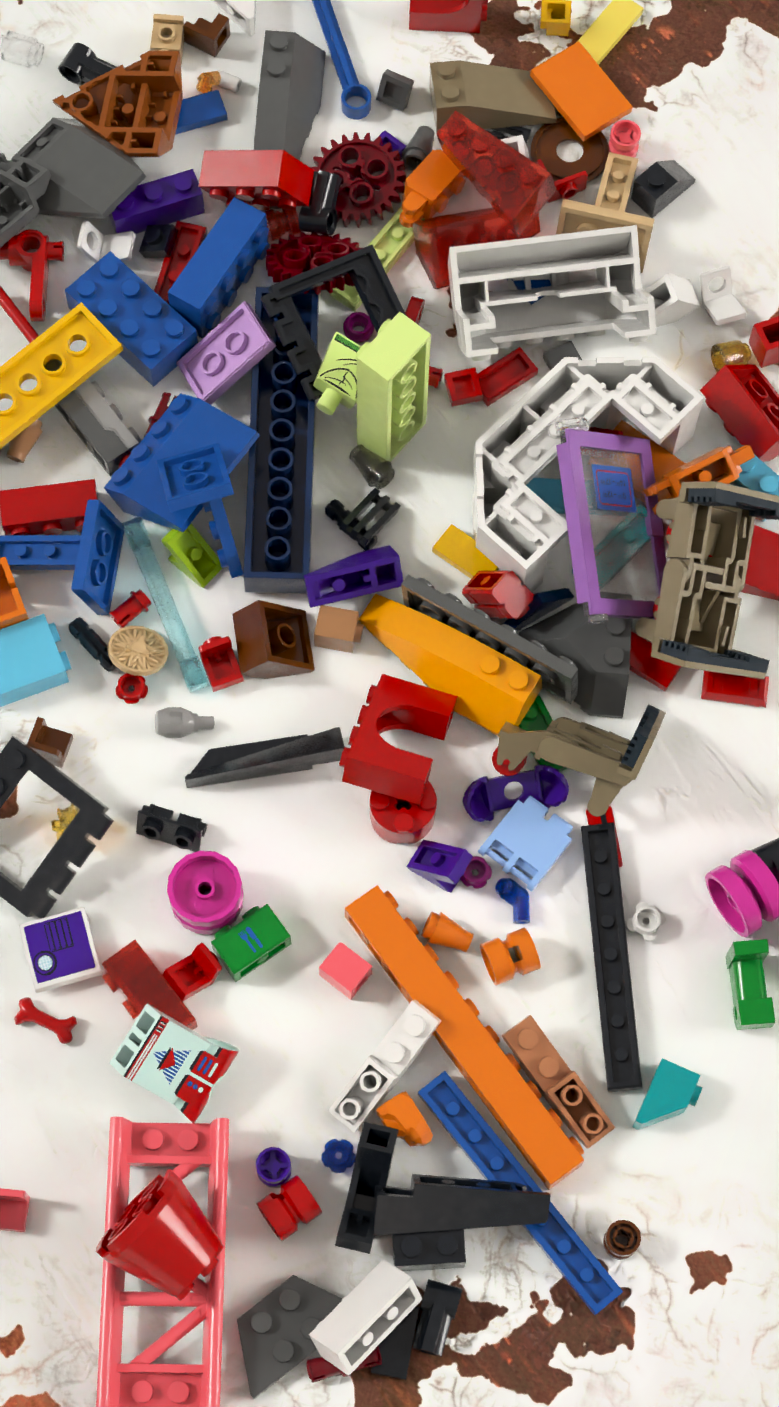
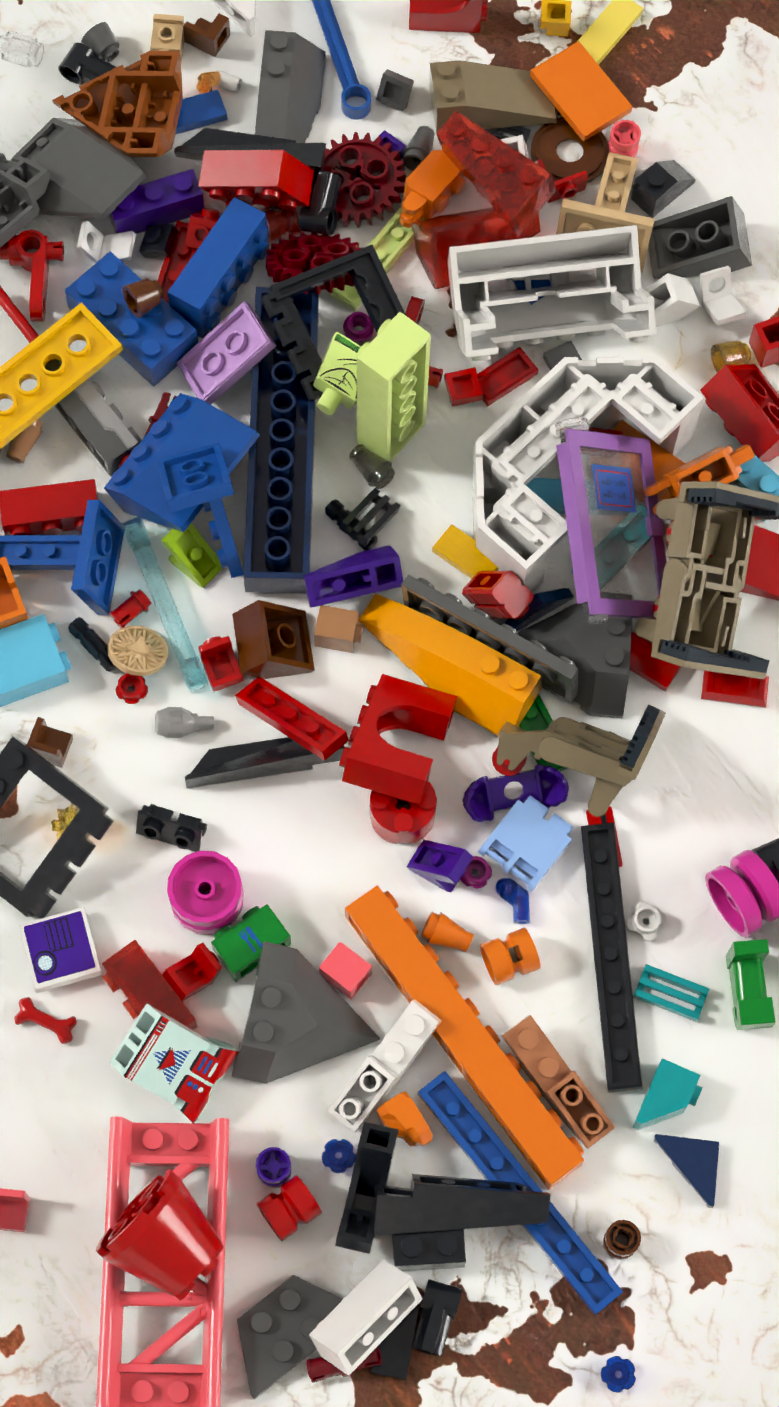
(102, 42): none -> dark grey hat
(142, 296): none -> reddish brown hat
(200, 226): none -> red bracket
(213, 139): none -> black wedge
(292, 718): none -> red plate
(294, 1019): none -> dark grey wedge
(627, 1369): none -> clear blue plate
(676, 981): none -> teal tile
(694, 1161): none -> dark blue tile
(700, 240): none -> dark grey slope

